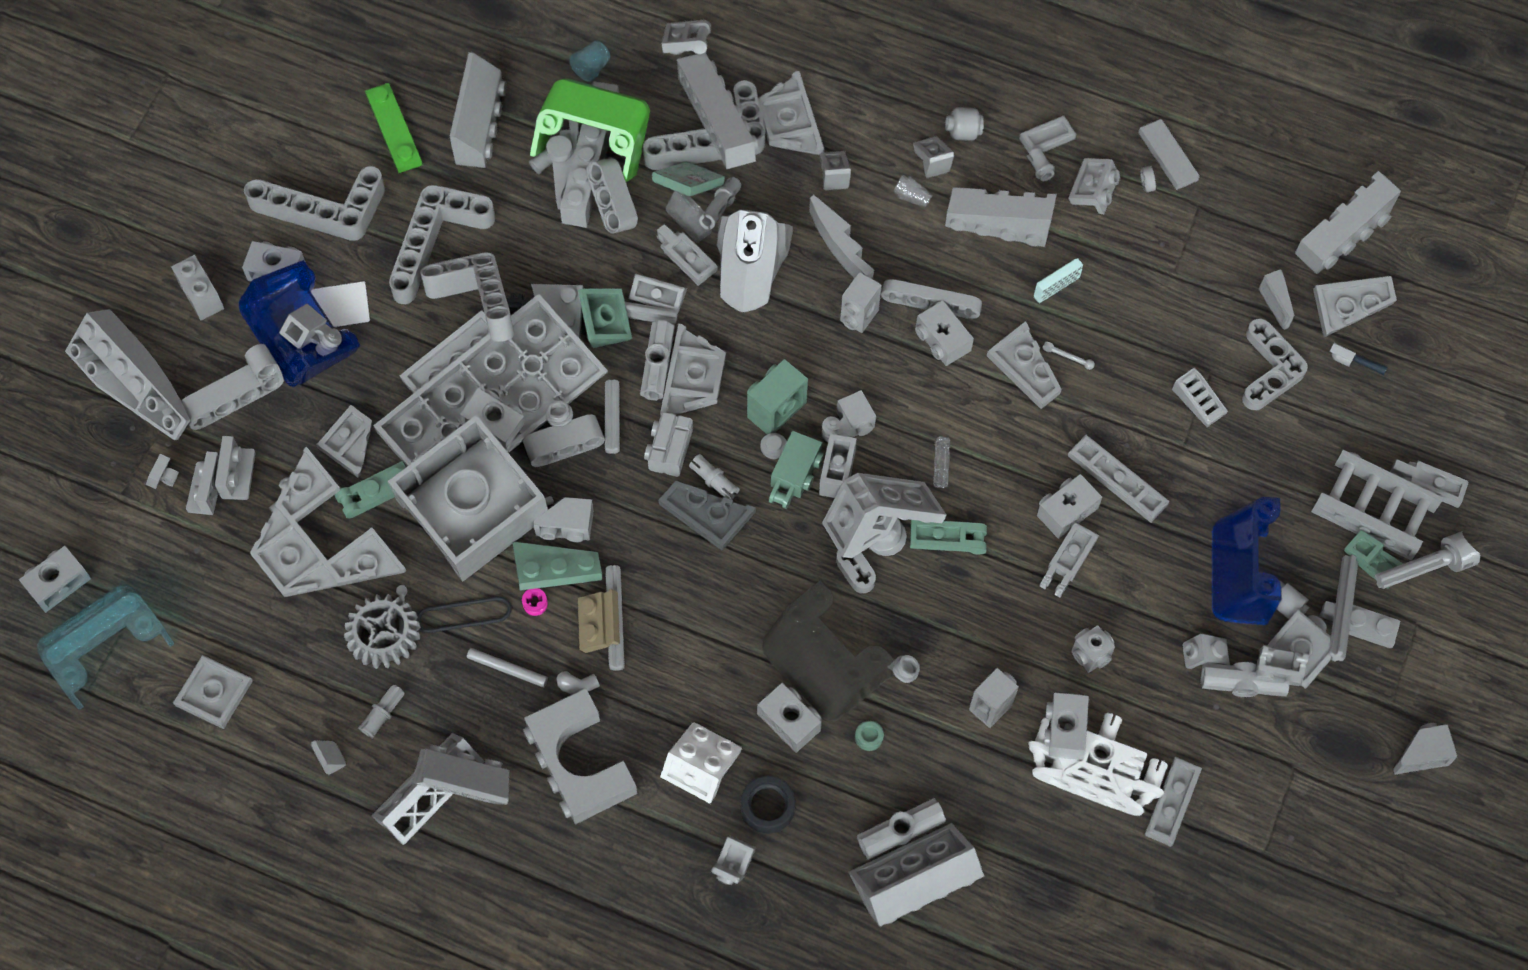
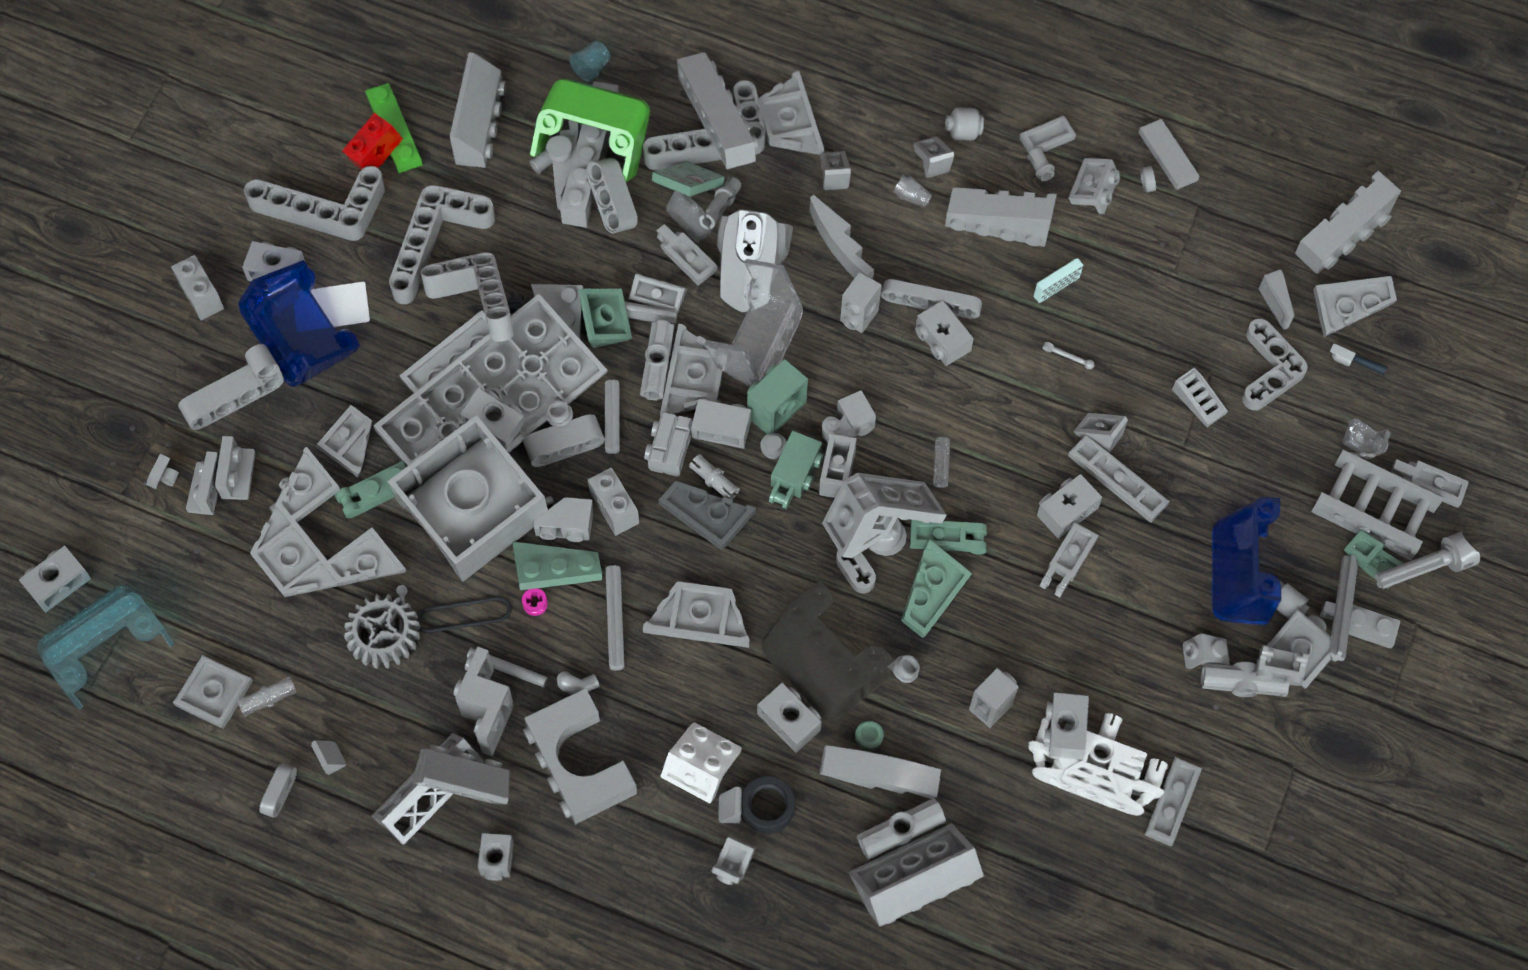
(127, 371): light grey wedge -> none
(266, 696): none -> clear pin
(278, 790): none -> light grey beam
(309, 326): light grey brick -> none
(372, 143): none -> red brick
(381, 711): light grey axle -> none
(484, 700): none -> light grey bracket
(495, 844): none -> light grey brick
(598, 621): dark tan plate -> none
(613, 501): none -> light grey brick
(678, 37): light grey plate -> none
(699, 615): none -> light grey wing
(721, 423): none -> light grey brick
(730, 806): none -> light grey slope
(766, 328): none -> clear windscreen
(880, 771): none -> light grey slope
(933, 588): none -> sand green wing
(1022, 362): light grey wing -> none
(1093, 648): light grey brick -> none
(1103, 429): none -> light grey slope
(1365, 440): none -> clear bracket
(1427, 749): light grey slope -> none

